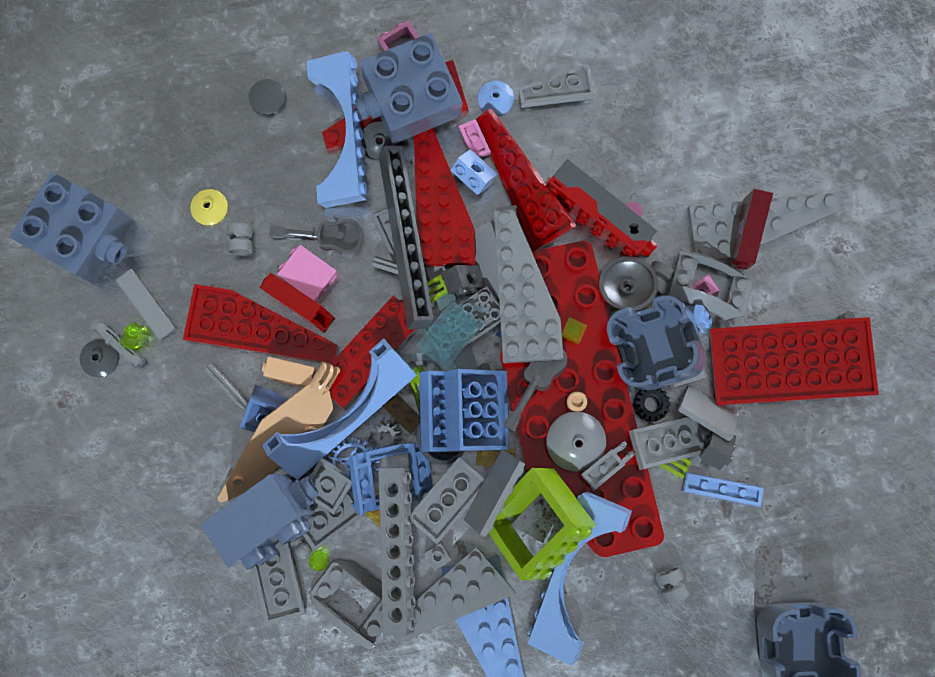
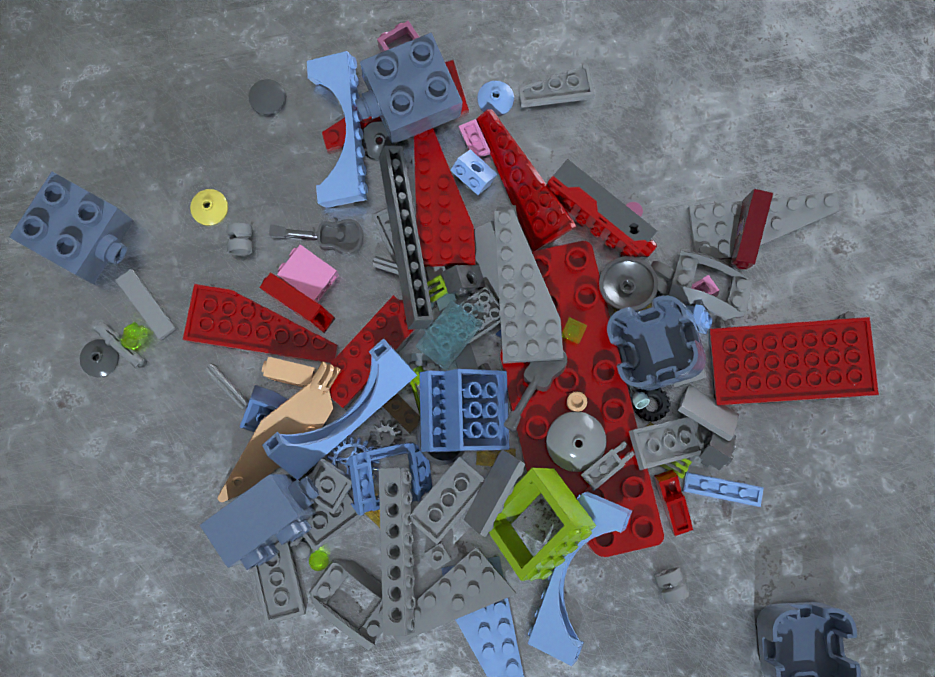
(639, 399): none -> light aqua hinge
(673, 502): none -> red slope

